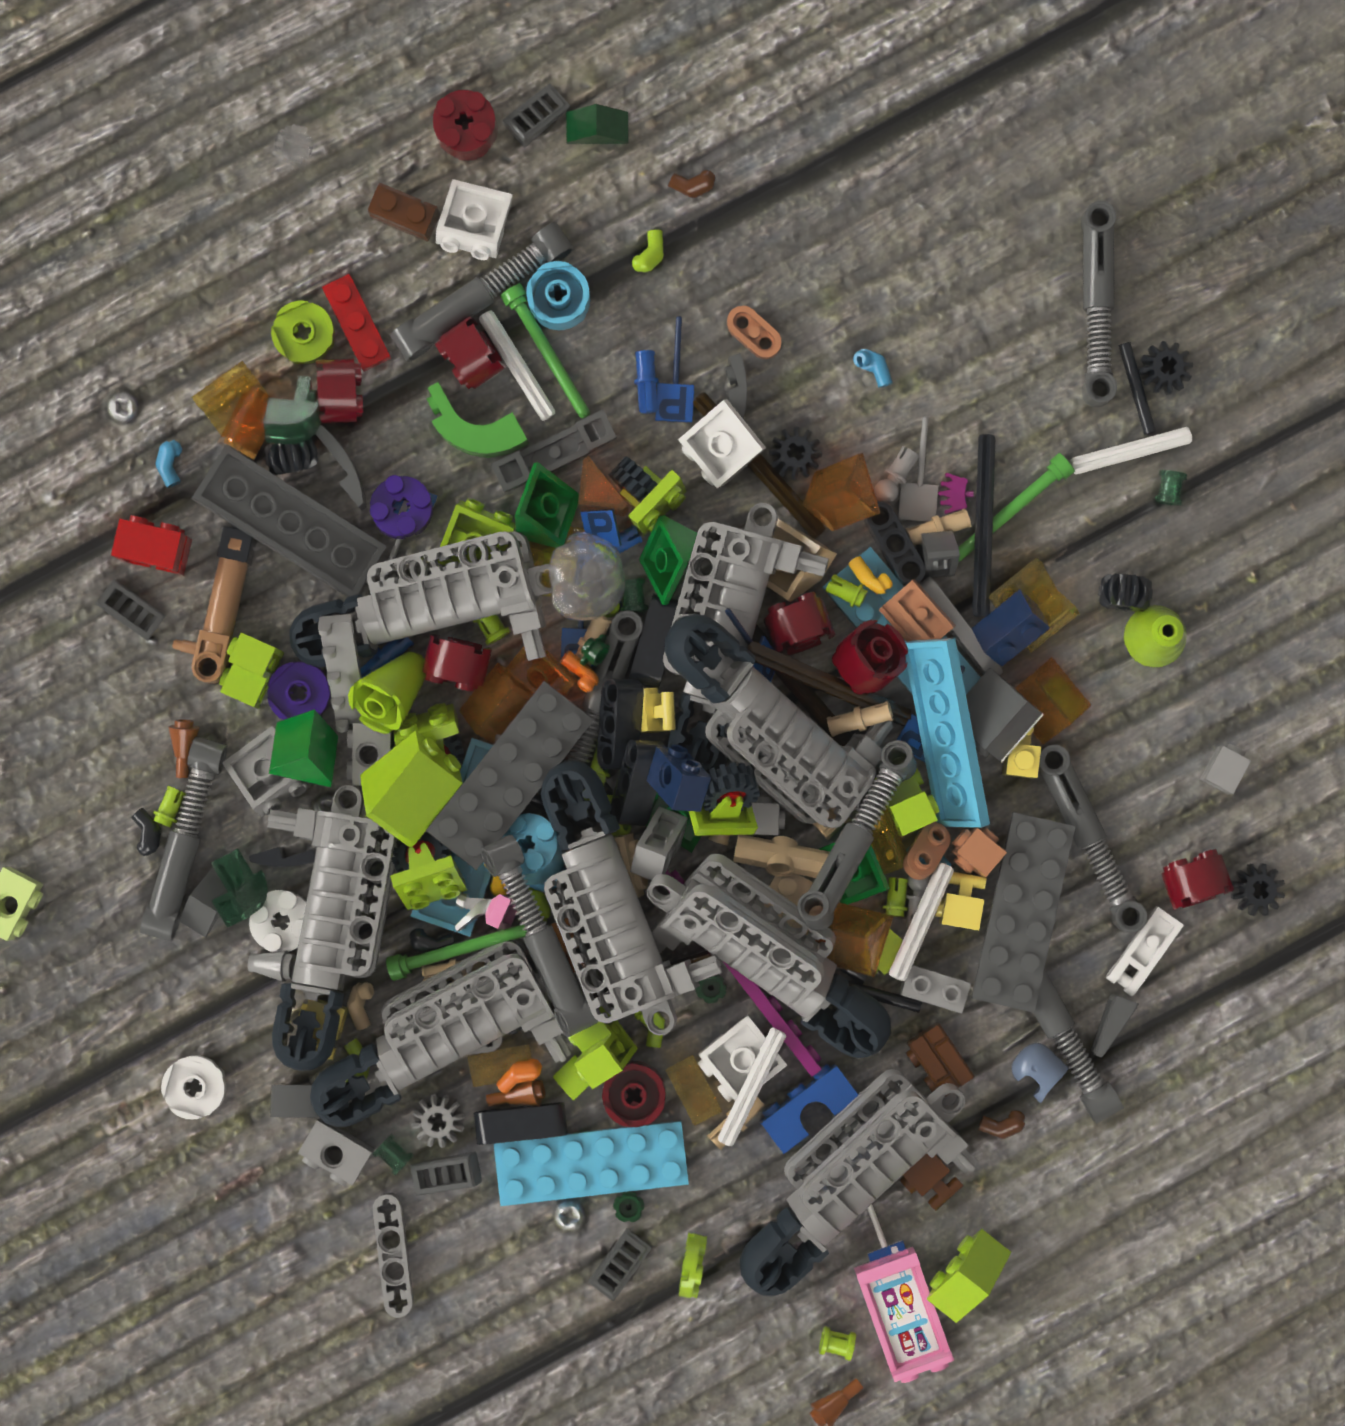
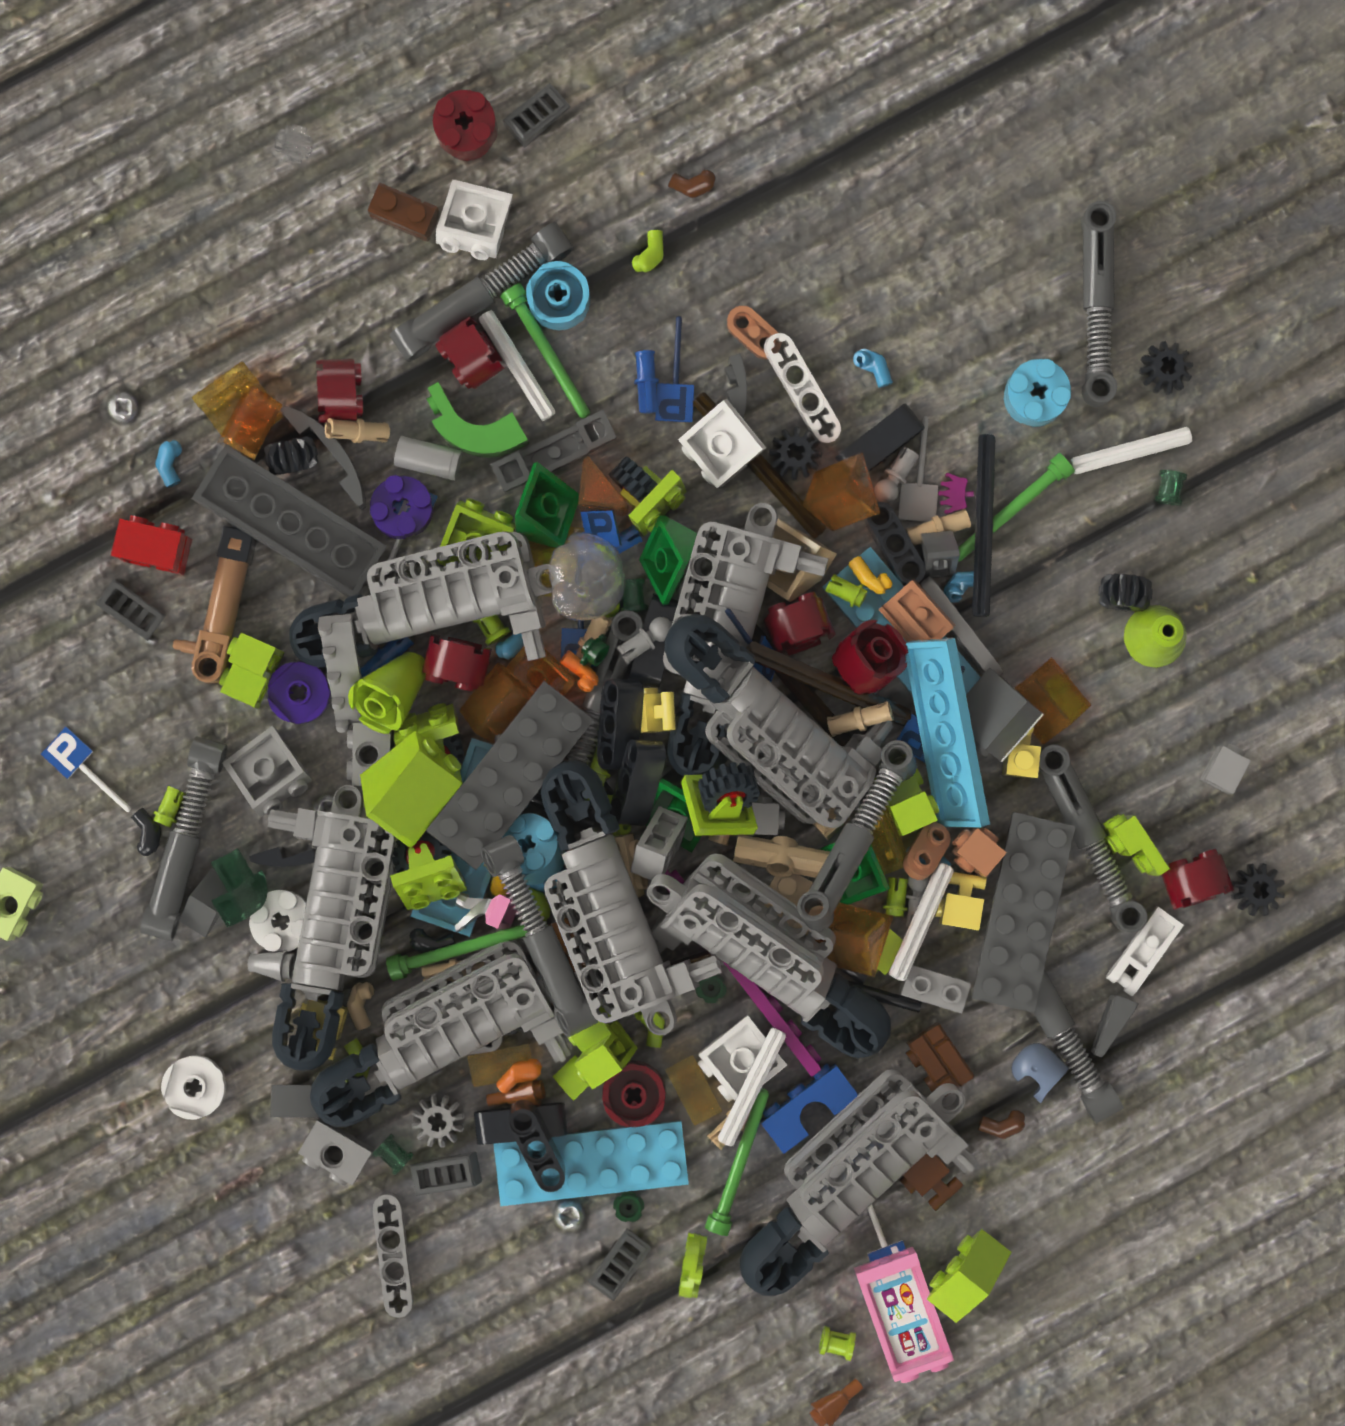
(68, 754): none -> piece
(182, 737): dark orange cone -> none
(286, 326): lime plate -> none
(293, 419): clear green brick -> none
(304, 749): green slope -> none
(356, 322): red plate -> none
(357, 430): none -> tan pin
(428, 458): none -> light grey pin
(510, 647): none -> dark azure arm
(537, 1131): none -> black beam
(597, 125): dark green slope -> none
(644, 640): none -> light grey pin
(678, 778): dark blue brick -> none
(719, 1220): none -> bright green piece
(805, 386): none -> white beam
(885, 437): none -> black beam
(958, 585): none -> dark azure arm
(1010, 628): dark blue brick -> none
(1039, 586): clear yellow bracket -> none
(1042, 375): none -> medium azure brick
(1130, 838): none -> lime plate
(1137, 388): black piece -> none

